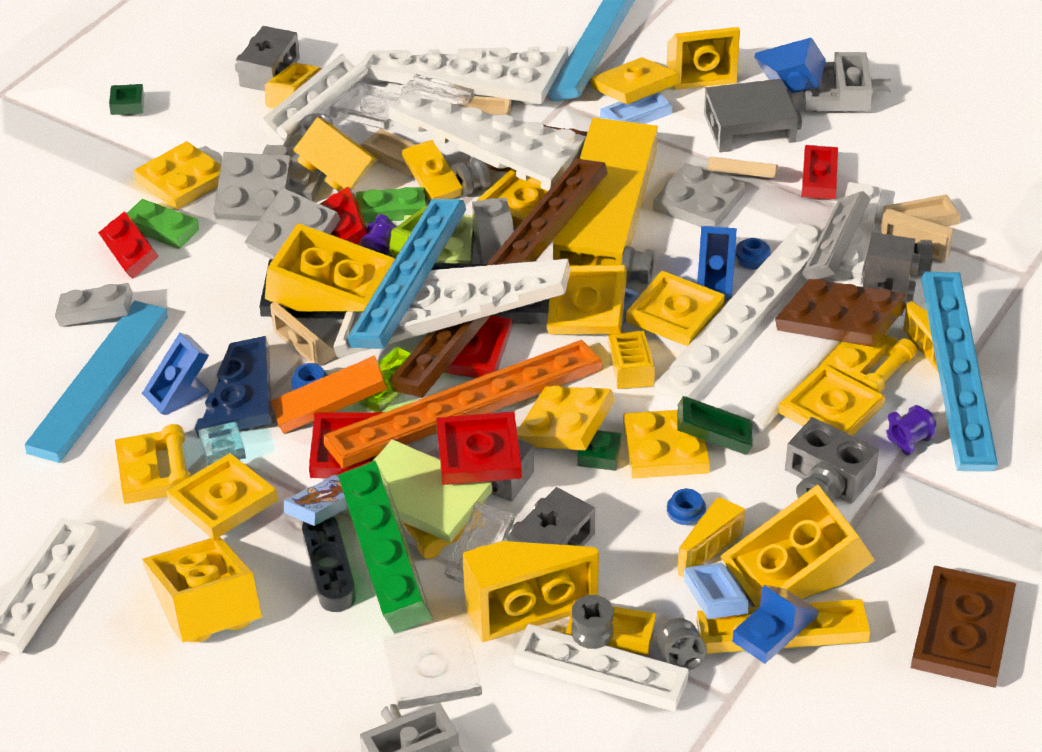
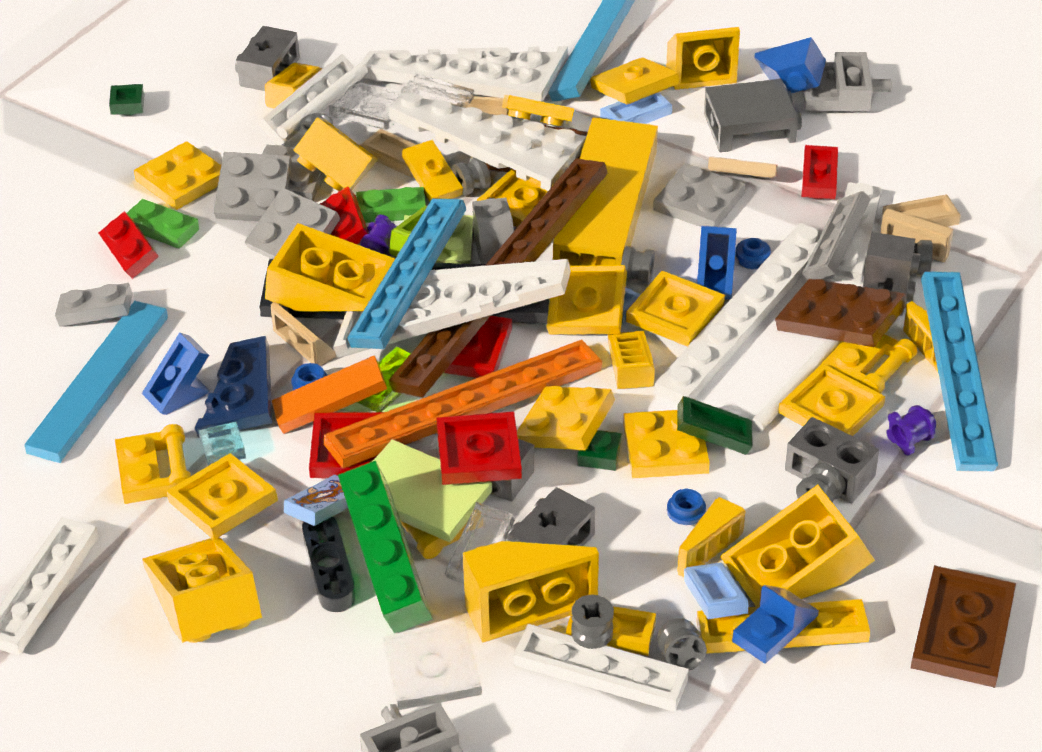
(549, 113): none -> yellow plate

